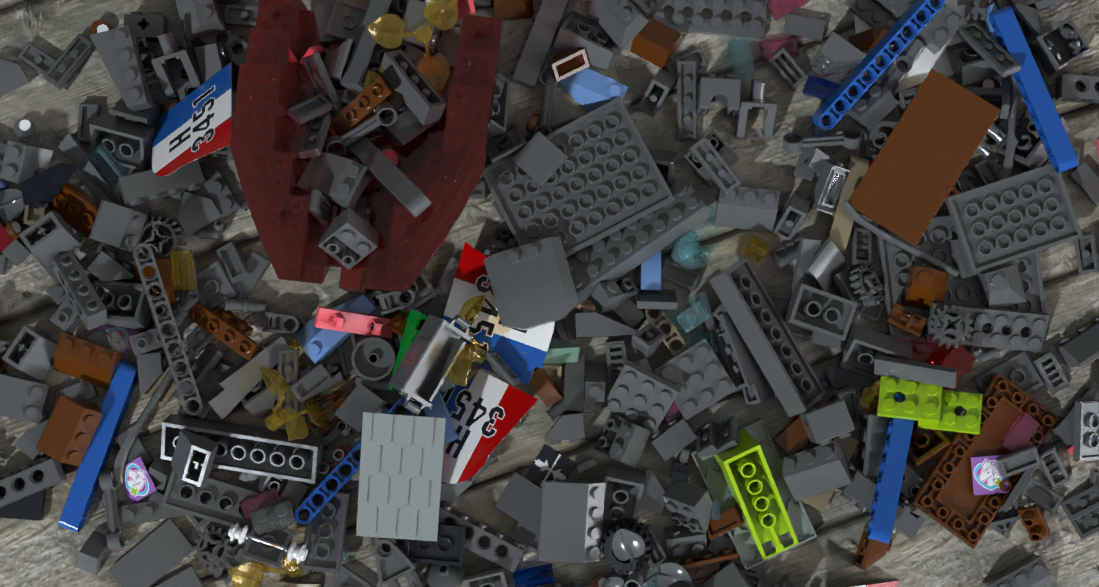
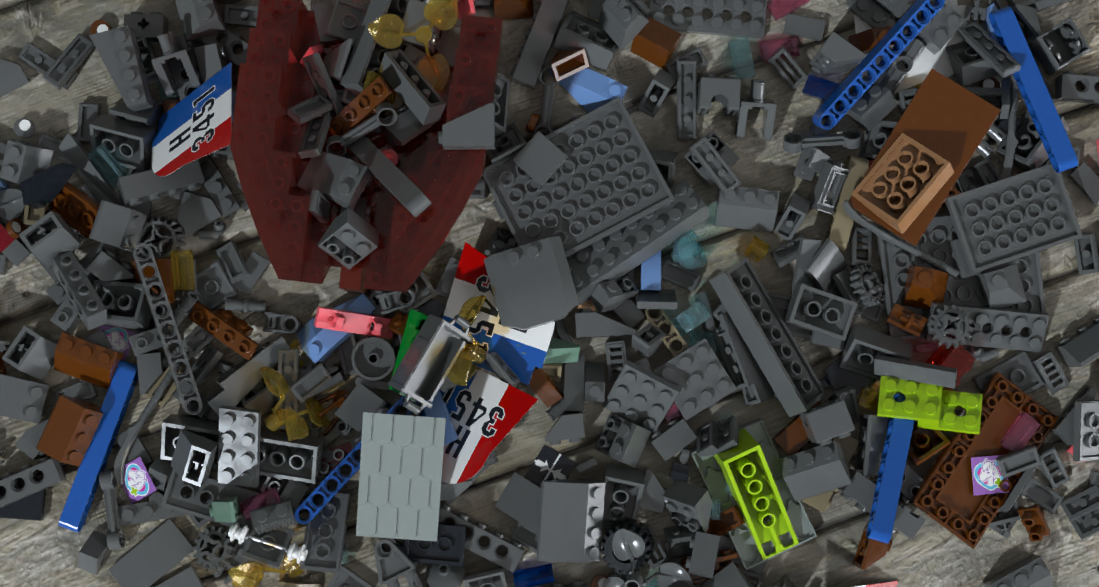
(225, 509): none -> sand green slope
(239, 446): none -> plate
(470, 131): none -> dark grey slope
(704, 554): none -> dark grey brick
(903, 182): none -> medium nougat slope

